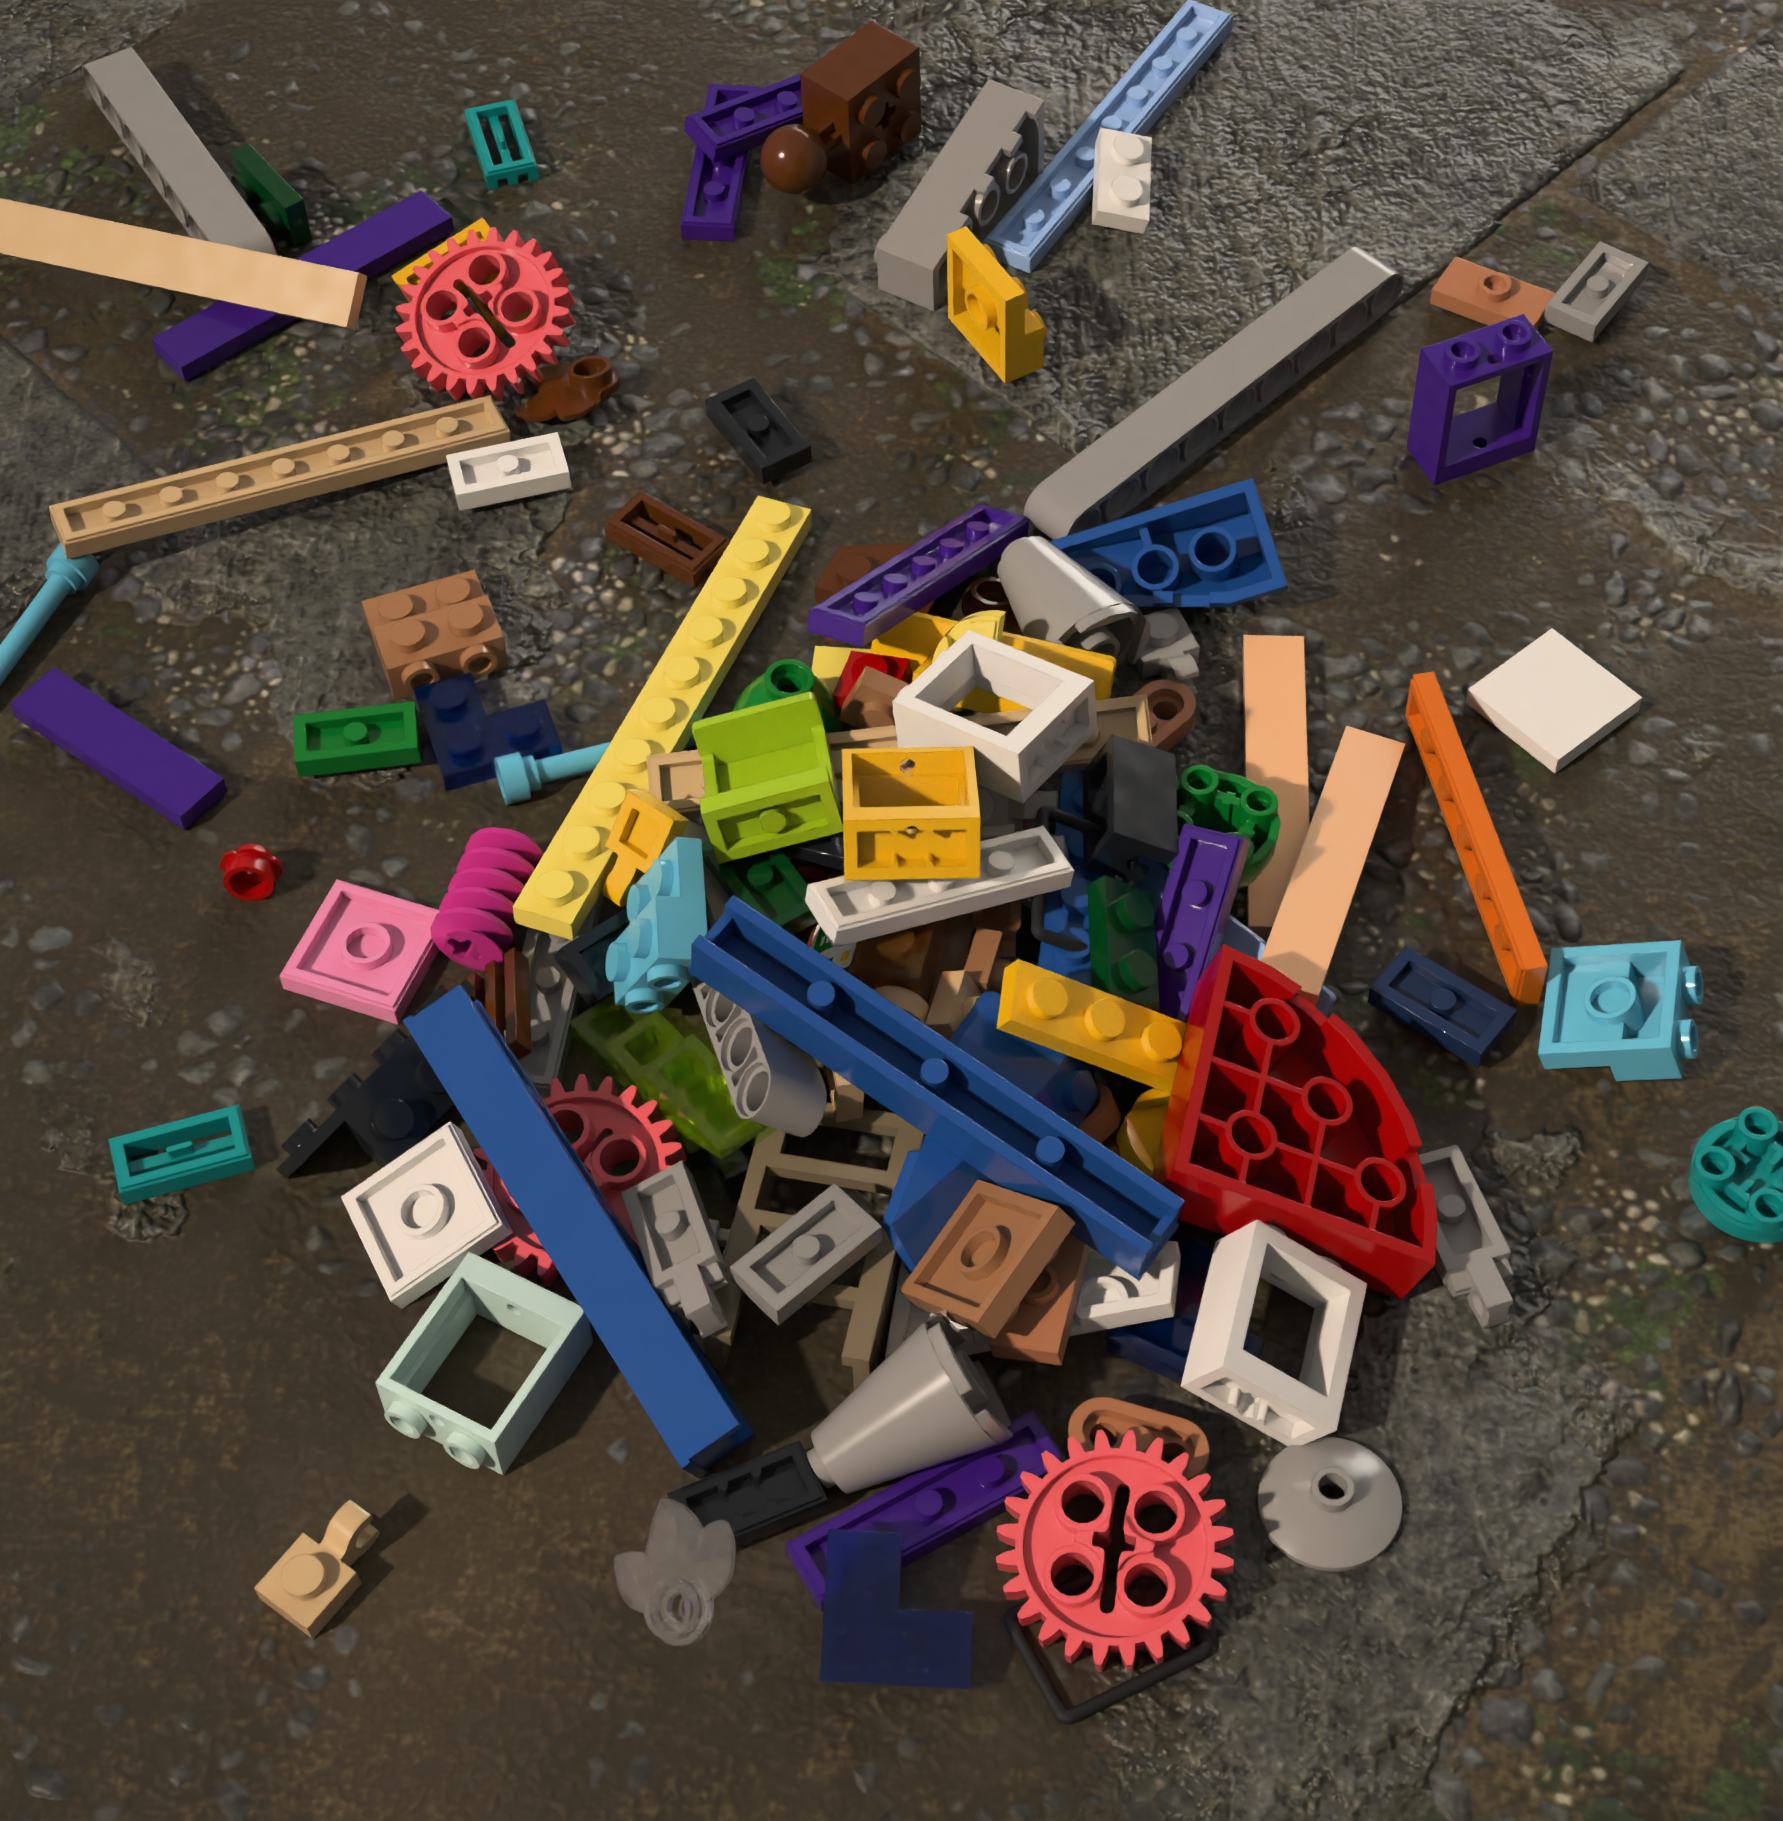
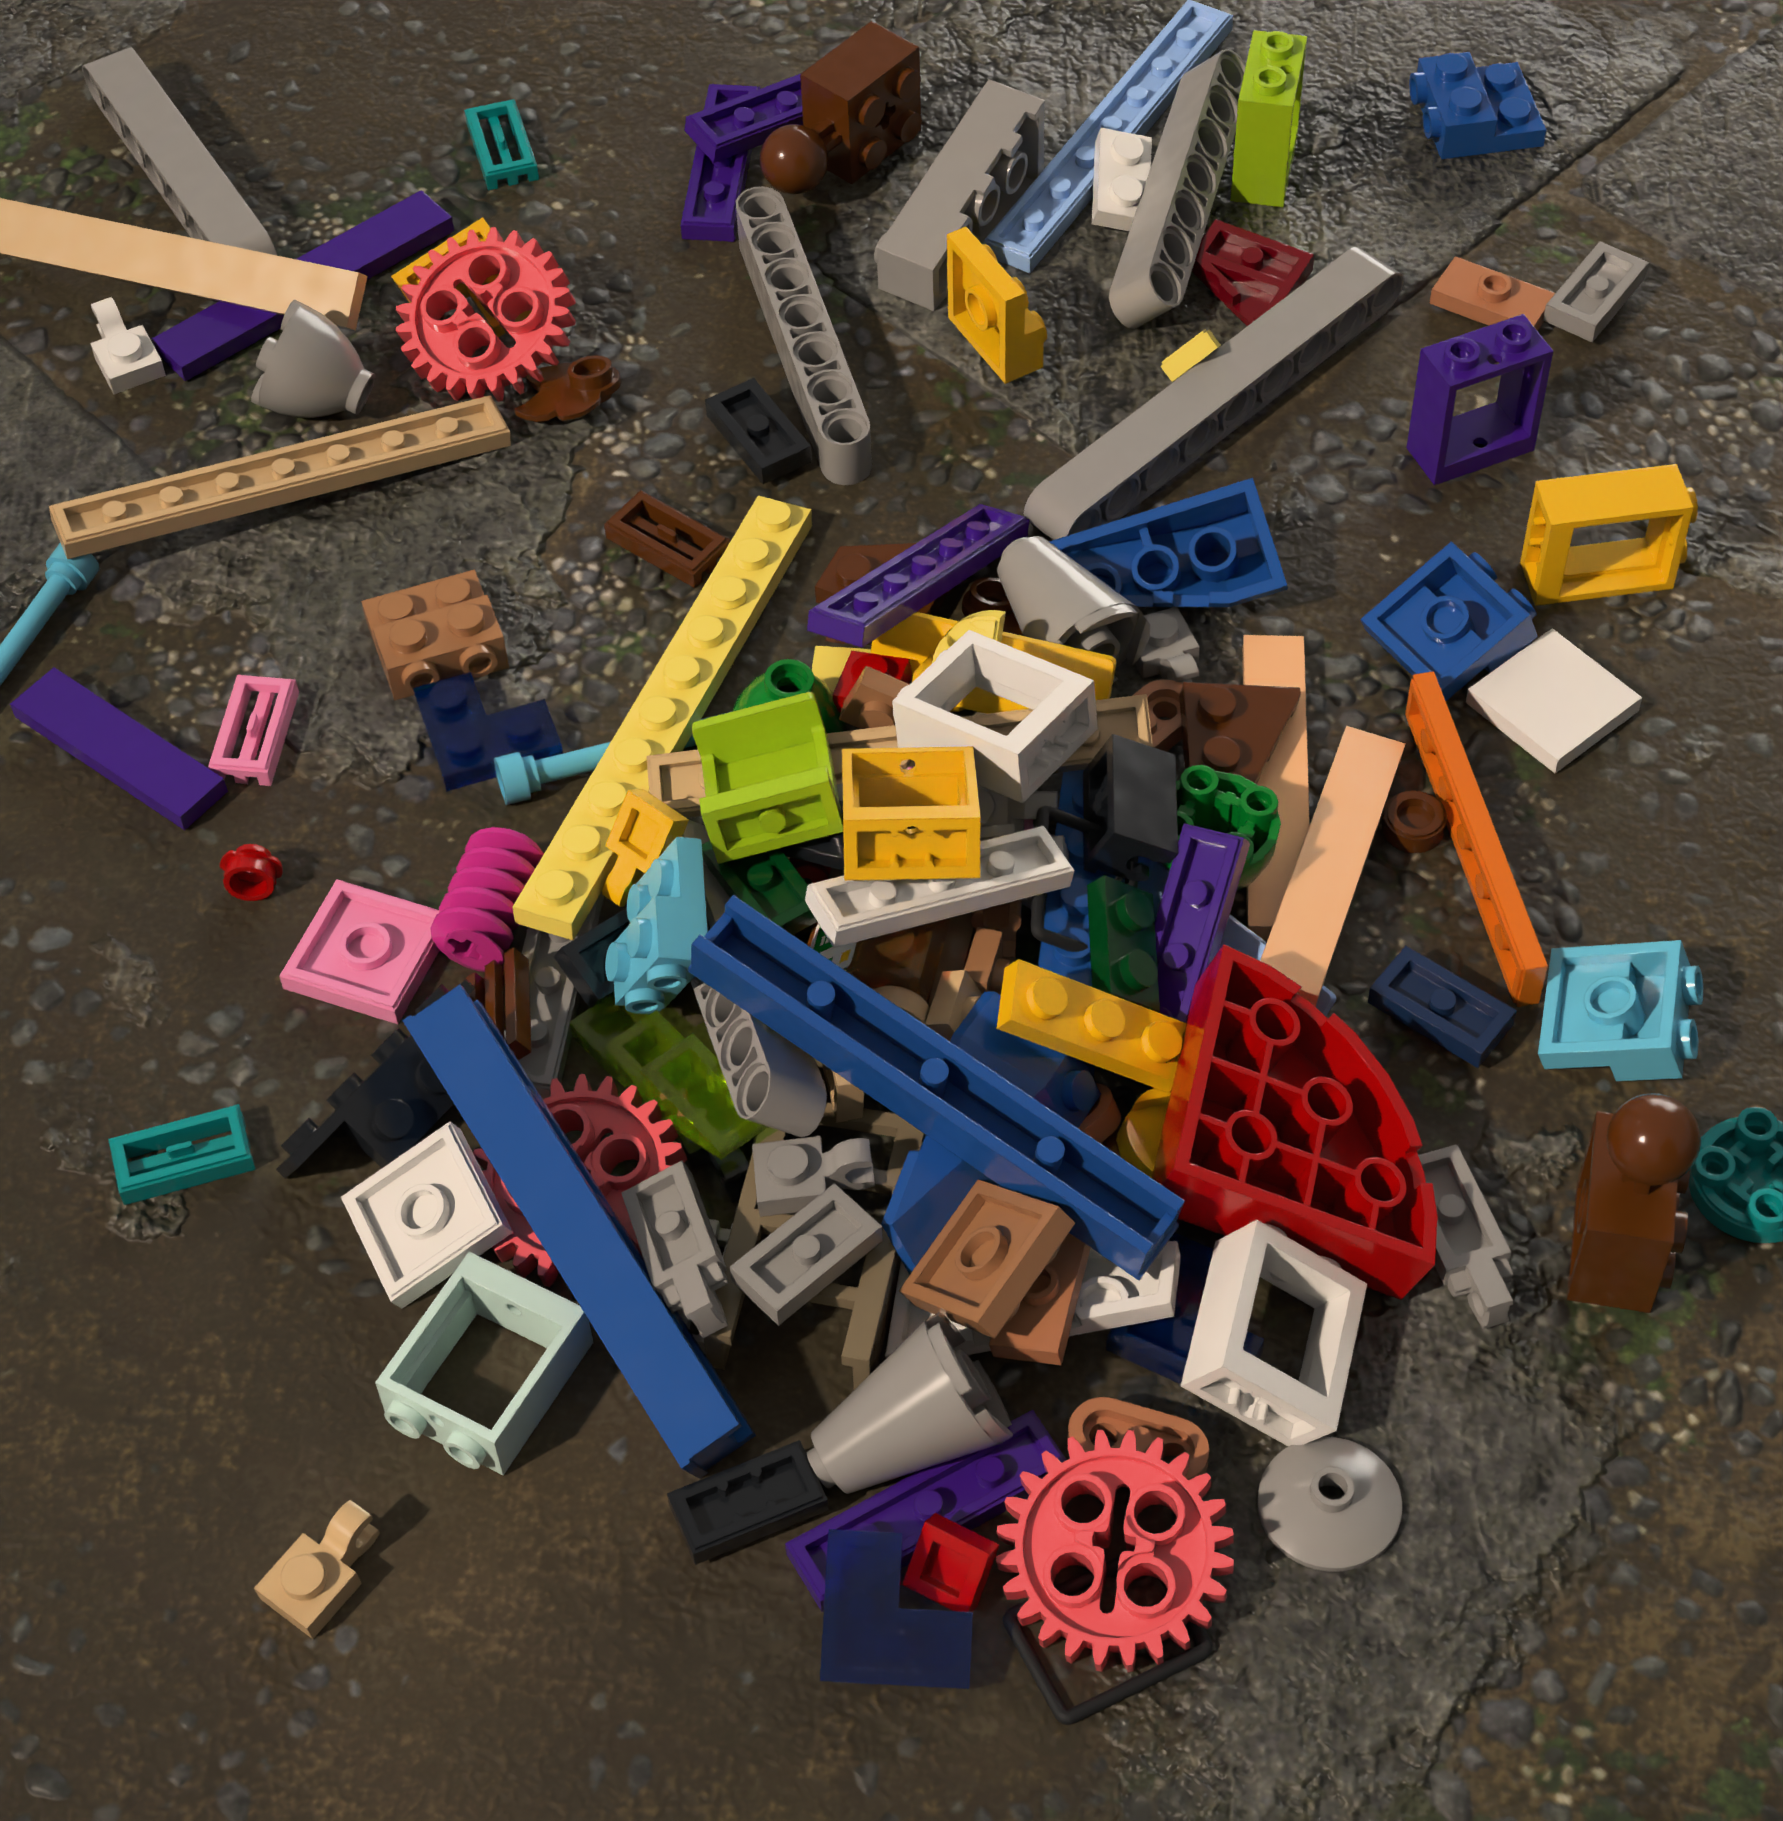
(123, 354): none -> white plate
(271, 196): dark green plate -> none
(272, 746): none -> bright pink tile
(310, 368): none -> light grey piece
(356, 739): green plate -> none
(508, 471): white plate -> none
(678, 1565): clear plate -> none
(798, 1171): none -> light grey plate
(804, 336): none -> light grey beam
(950, 1564): none -> red plate
(1178, 192): none -> light grey beam
(1189, 354): none -> light yellow tile
(1234, 725): none -> reddish brown wing
(1249, 269): none -> dark red wing
(1268, 118): none -> lime window
(1414, 821): none -> reddish brown tile
(1452, 620): none -> blue plate
(1475, 107): none -> blue plate
(1608, 568): none -> yellow window
(1630, 1203): none -> reddish brown brick

